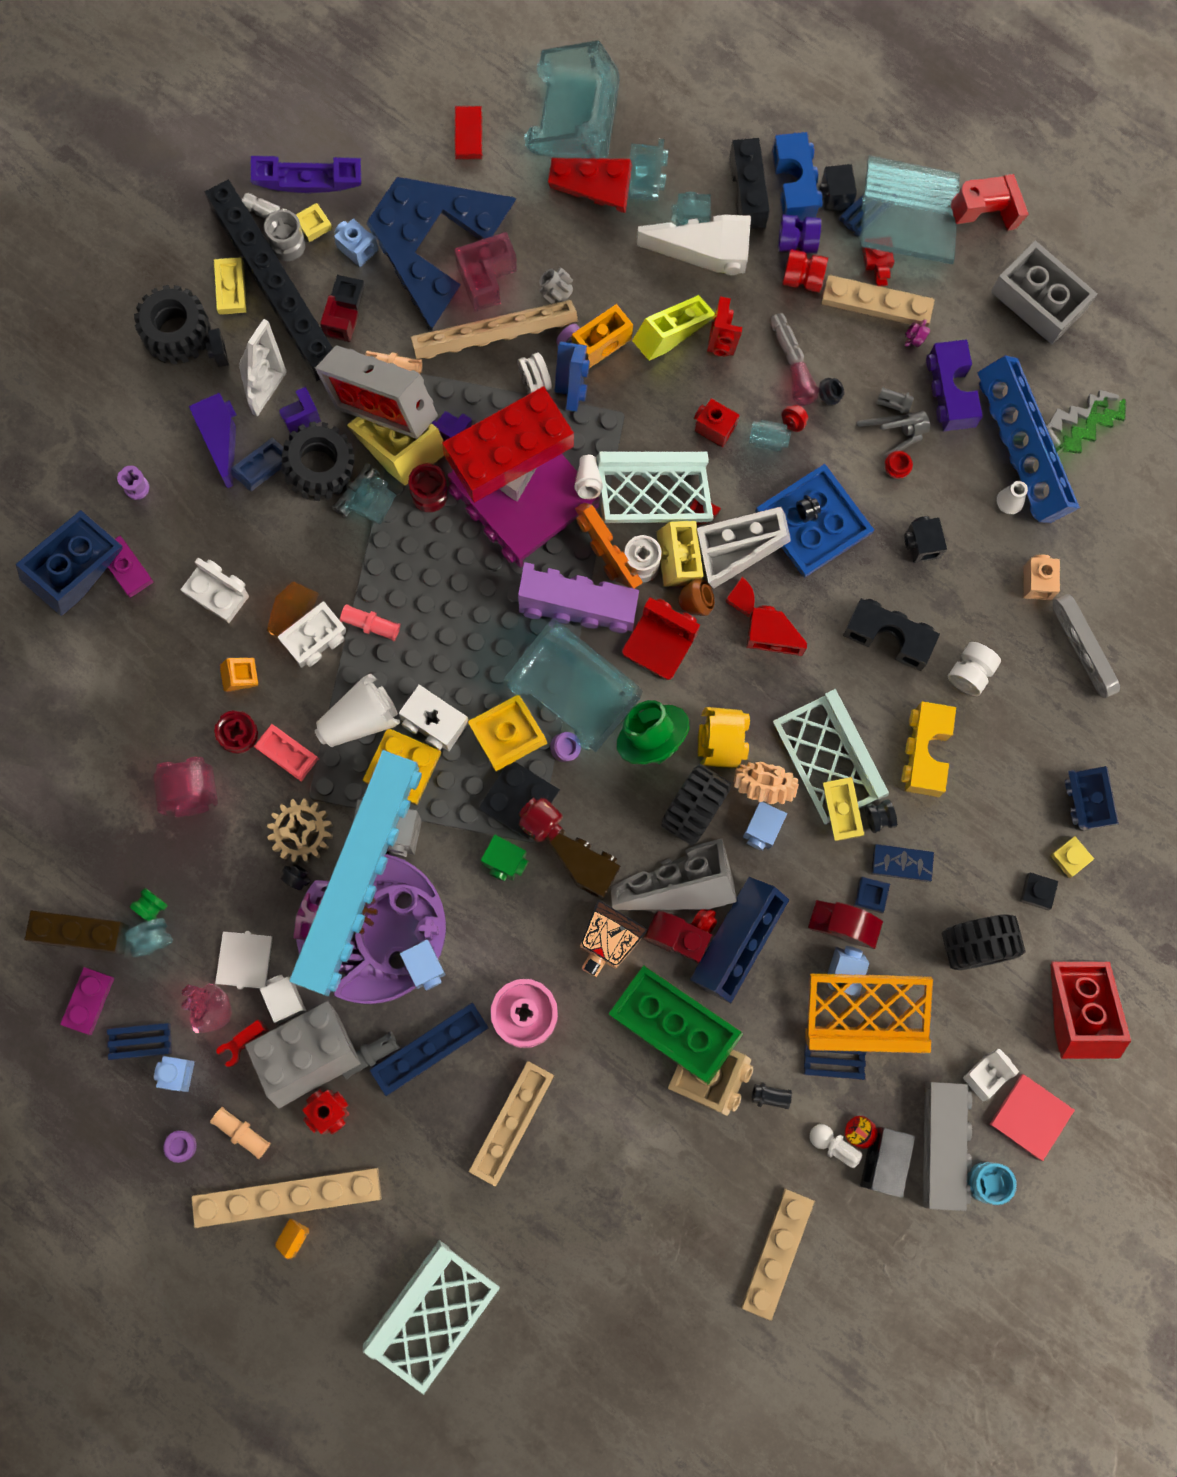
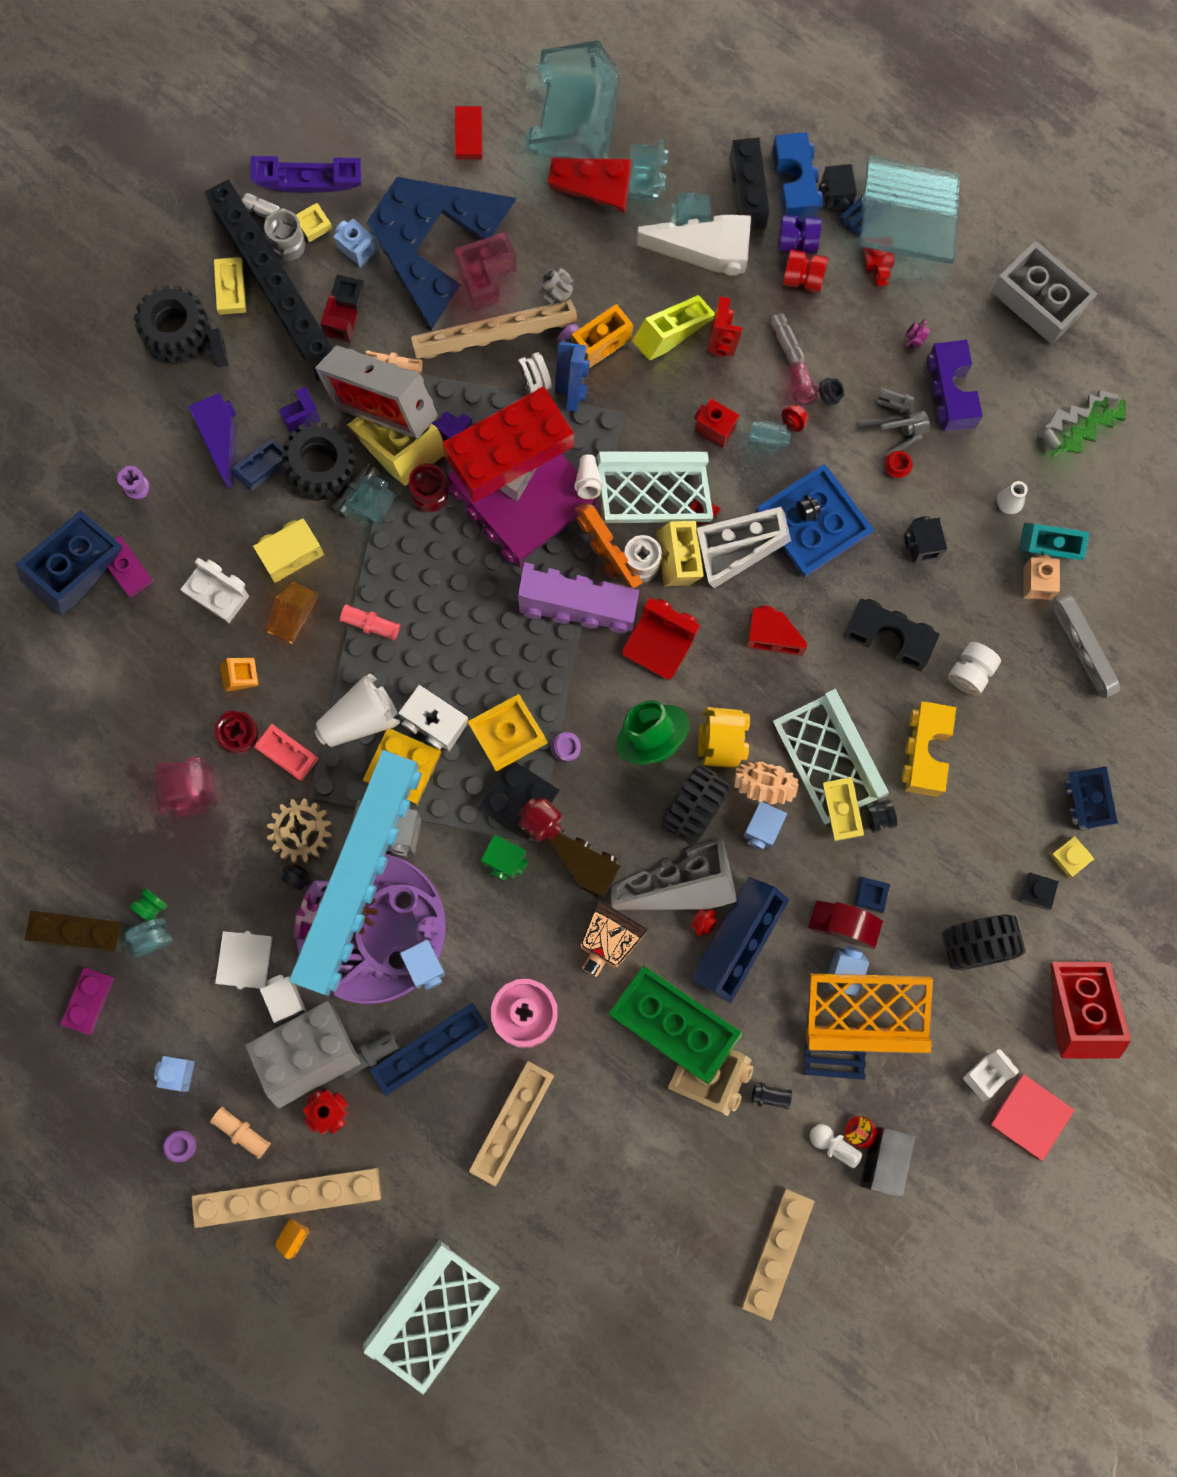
(113, 1043): dark blue tile -> none
(208, 1007): clear pink piece -> none
(239, 1041): red plate -> none
(261, 367): white wedge -> none
(288, 549): none -> light yellow brick
(313, 635): white bracket -> none
(574, 684): clear light blue windscreen -> none
(676, 935): dark red brick -> none
(697, 598): dark orange cone -> none
(742, 597): red tile -> none
(877, 301): tan plate -> none
(902, 863): dark blue tile -> none
(946, 1146): light grey brick -> none
(989, 196): piece -> none
(991, 1183): medium azure wheel -> none
(1040, 447): blue brick -> none
(1054, 541): none -> teal brick

